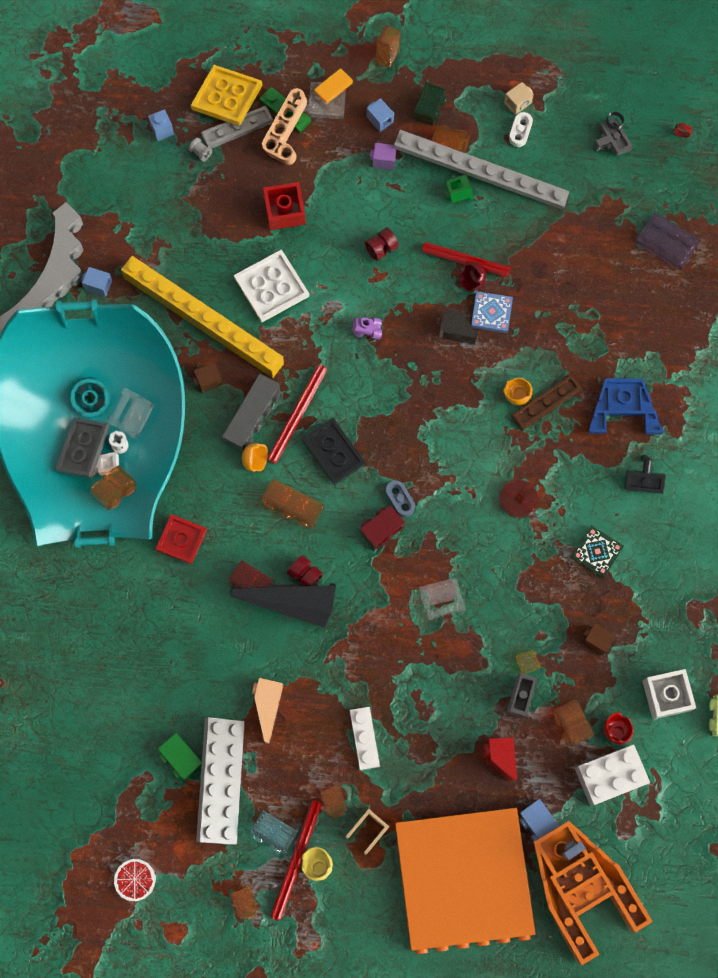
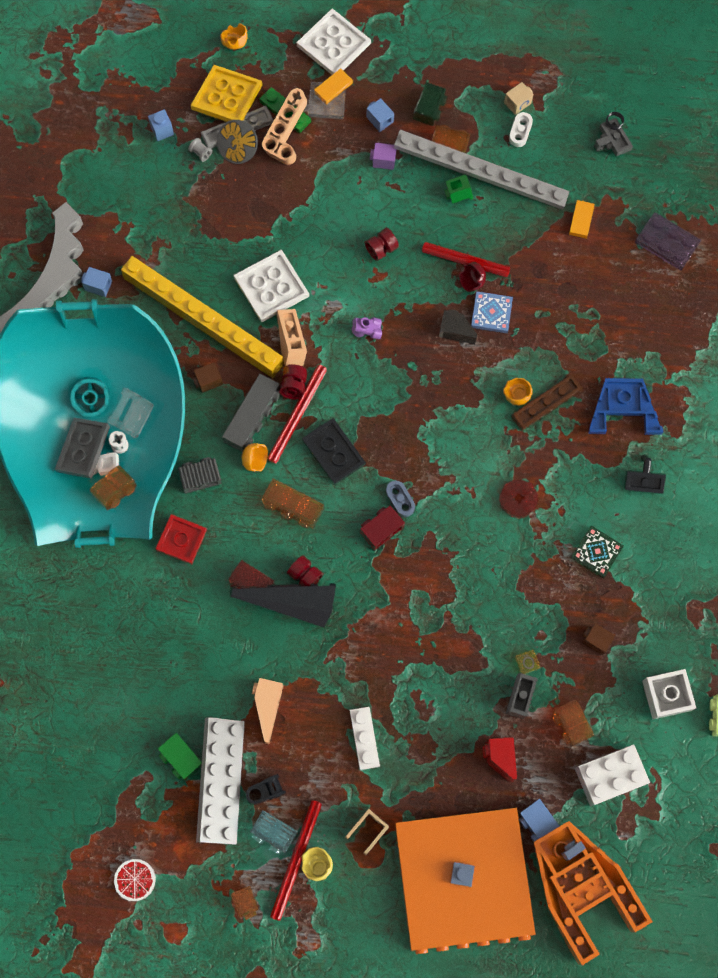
(199, 475): none -> dark grey brick
(234, 37): none -> light orange hair
(237, 141): none -> shield
(266, 790): none -> black piece
(284, 206): red brick -> none
(291, 337): none -> light nougat slope
(293, 382): none -> dark red wheel
(333, 42): none -> white plate
(334, 802): clear orange brick -> none
(387, 46): clear orange brick -> none
(439, 593): clear plate -> none
(462, 874): none -> sand blue plate
(581, 219): none -> light orange tile
(618, 728): red hair -> none
(685, 127): red axle -> none

